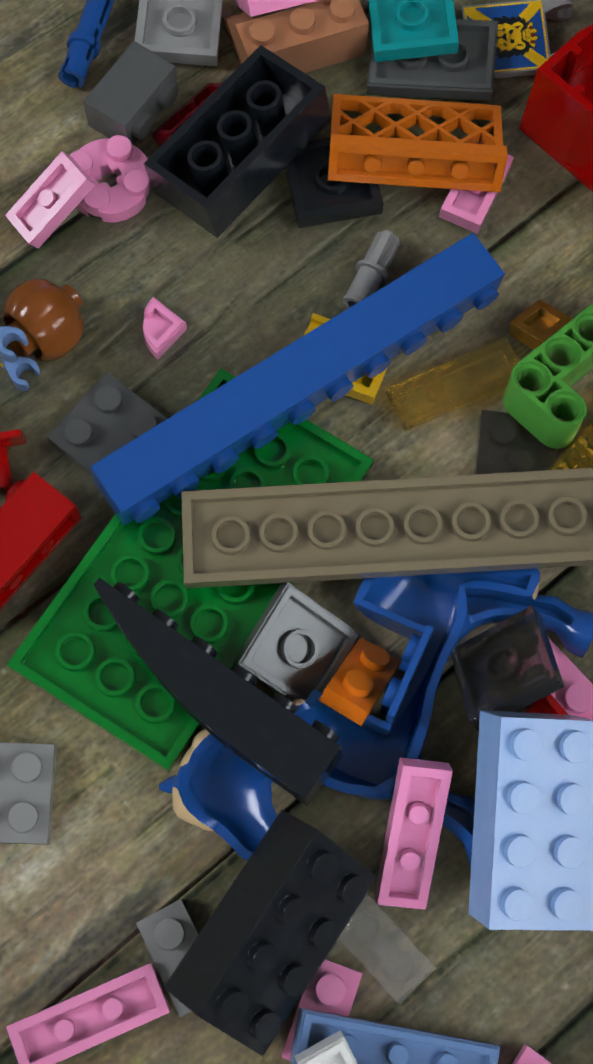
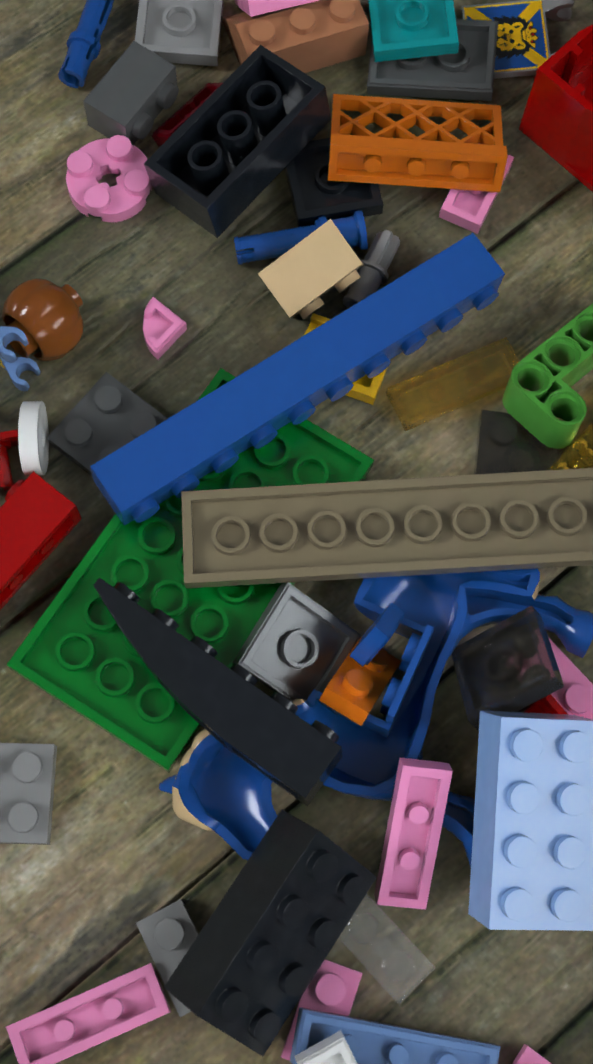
(32, 437): none -> white piece
(50, 199): bright pink plate -> none
(279, 242): none -> blue pin
(312, 270): none -> tan piece
(377, 635): none -> blue tile
(537, 324): pearl gold plate -> none

